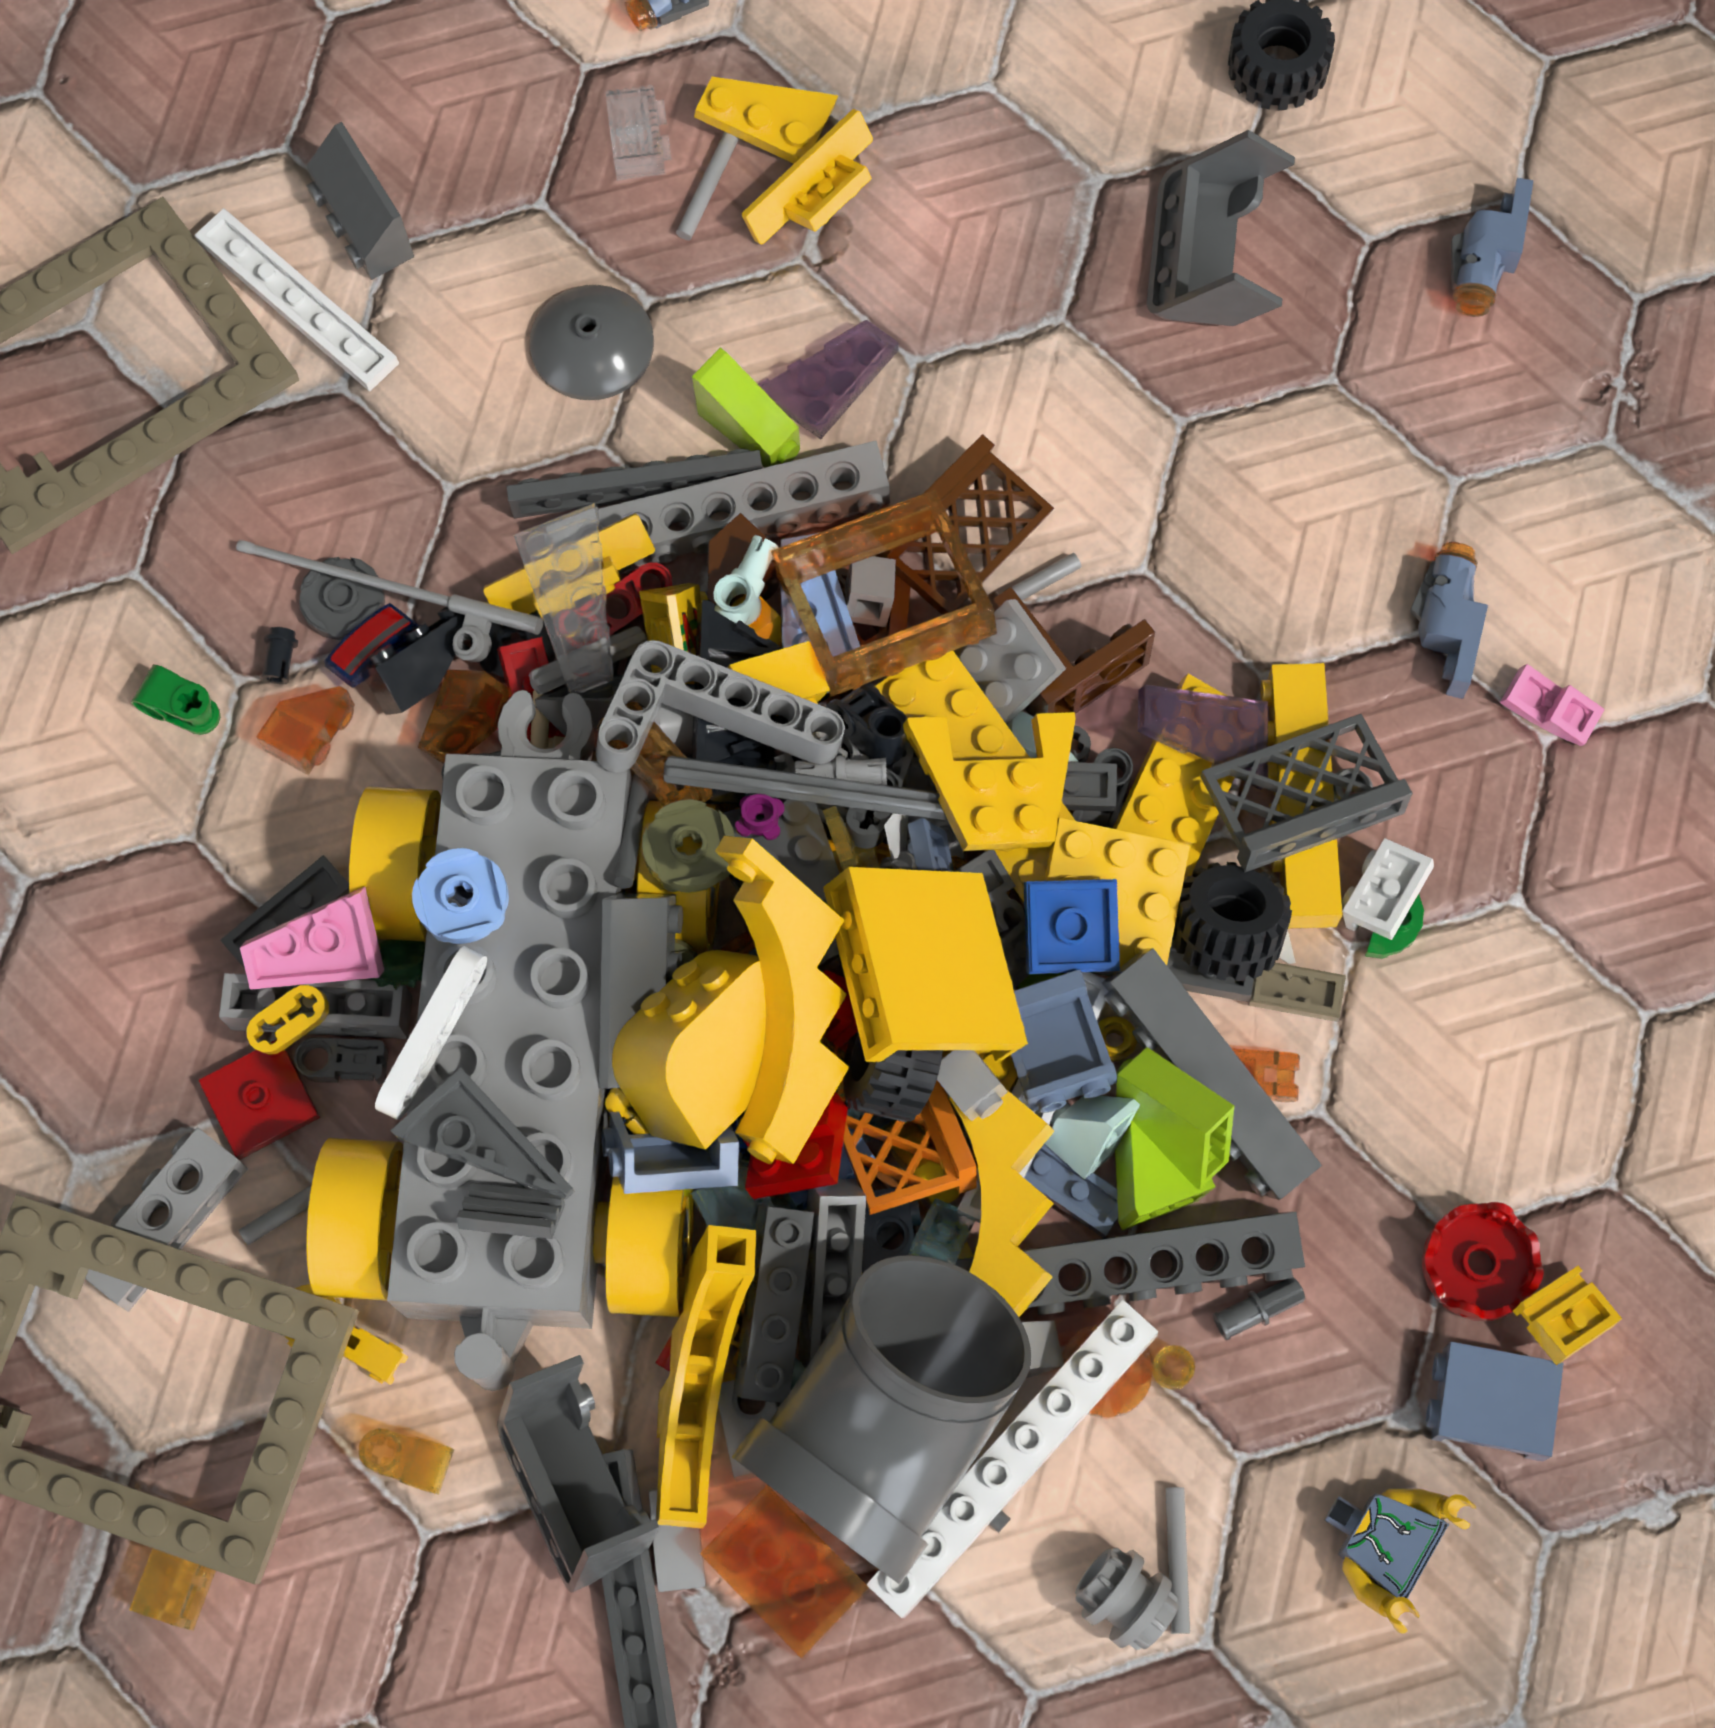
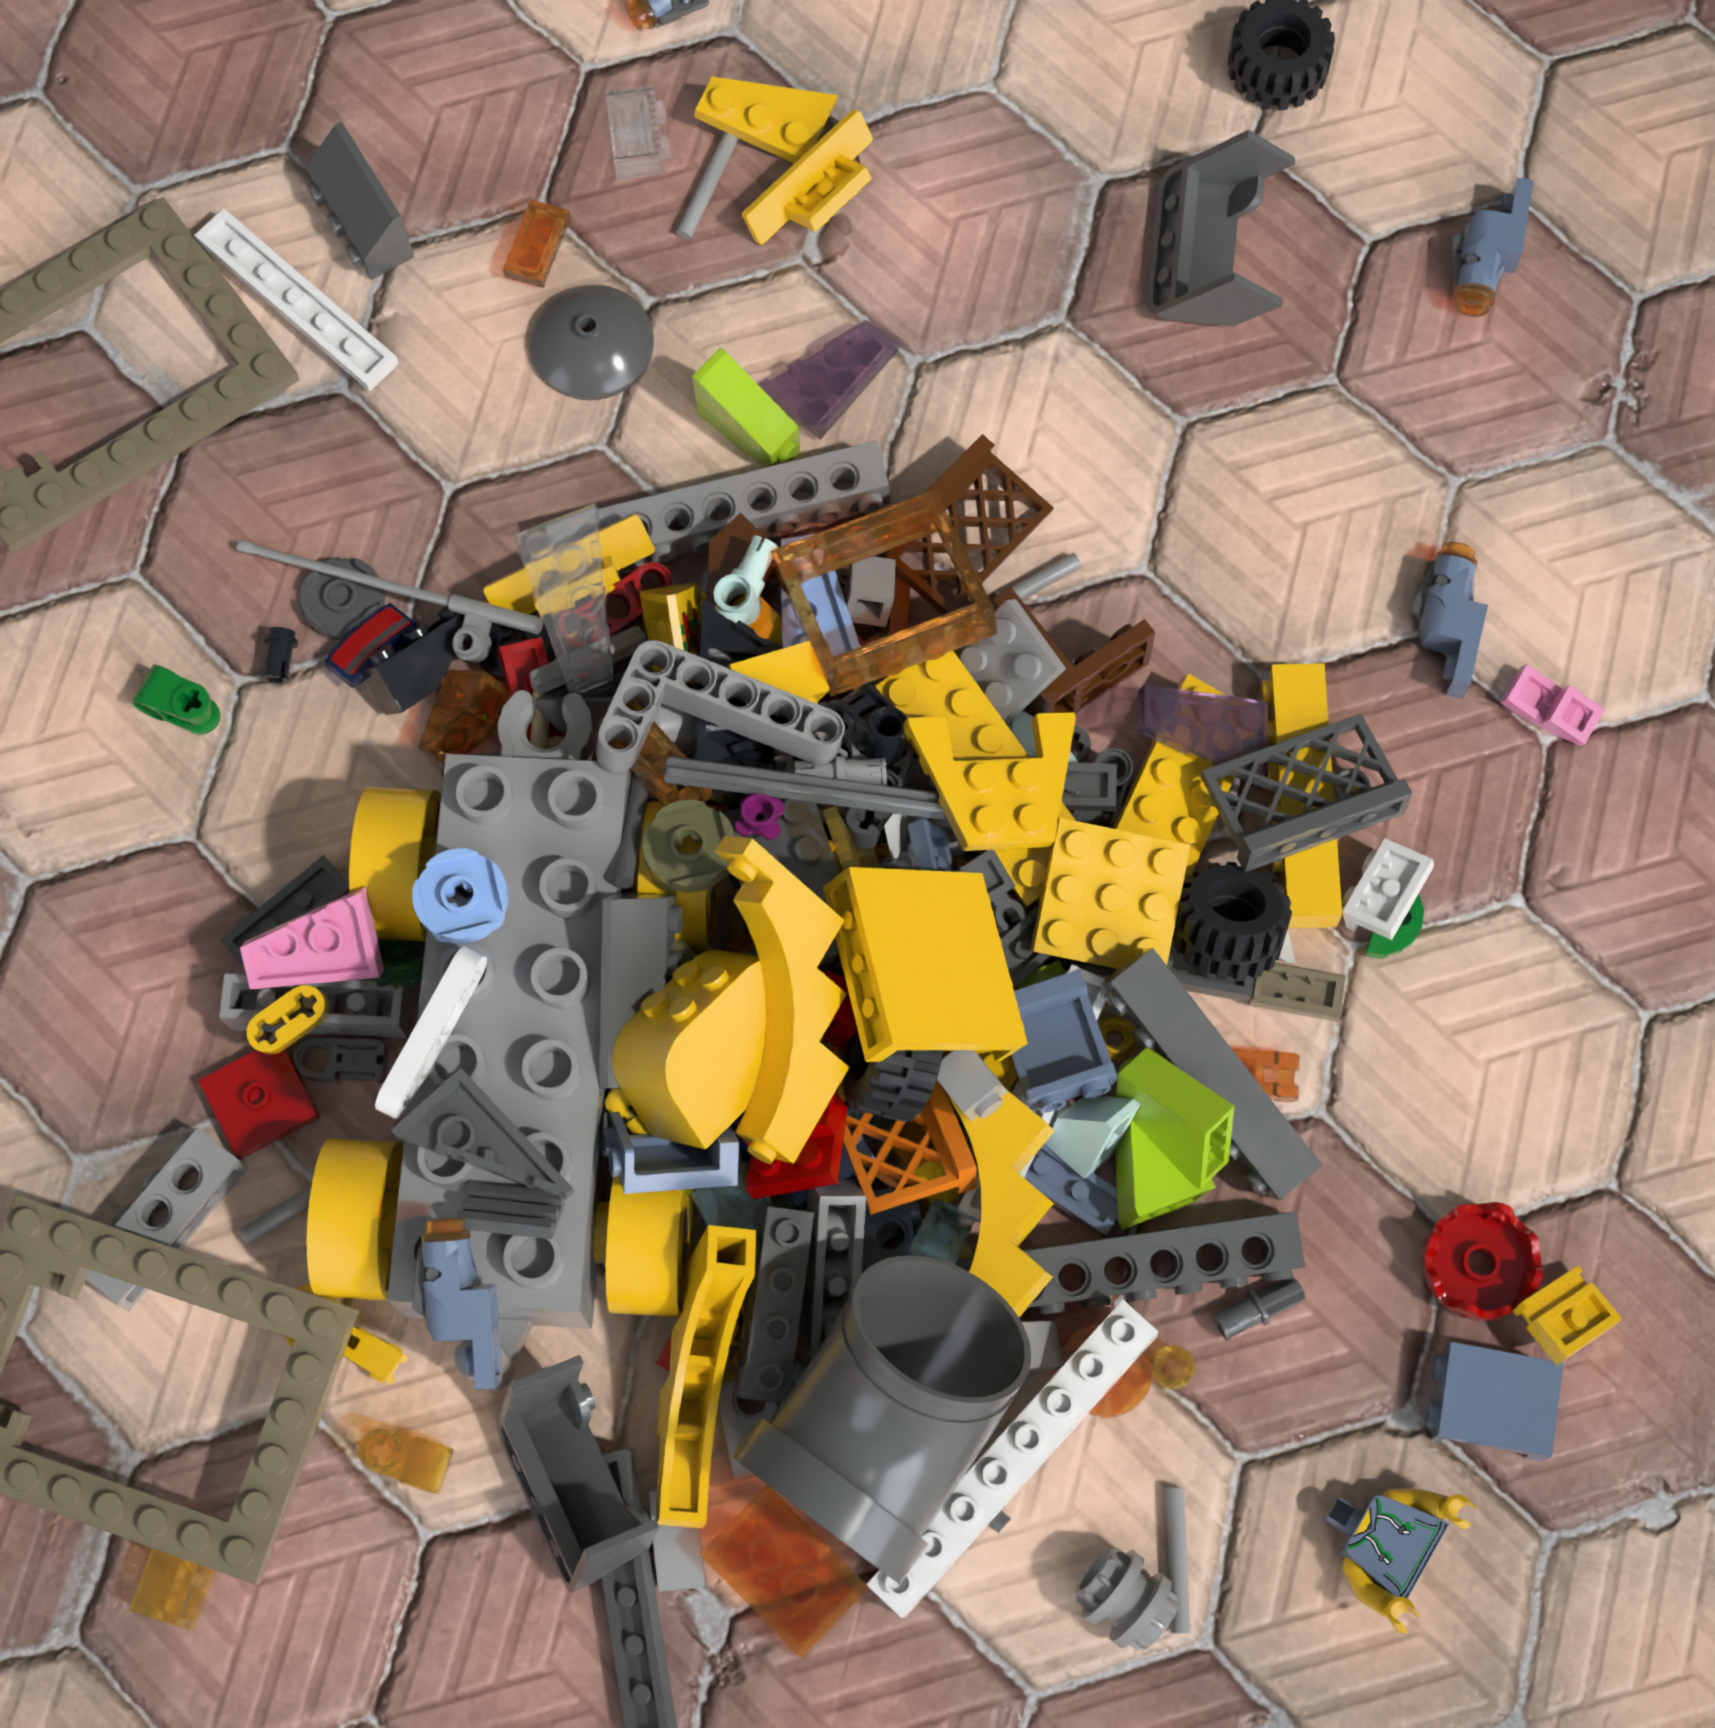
(305, 725): clear orange slope -> none
(451, 1301): none -> sand blue plate
(536, 243): none -> clear orange plate
(622, 485): dark grey plate -> none
(1071, 926): blue plate -> none

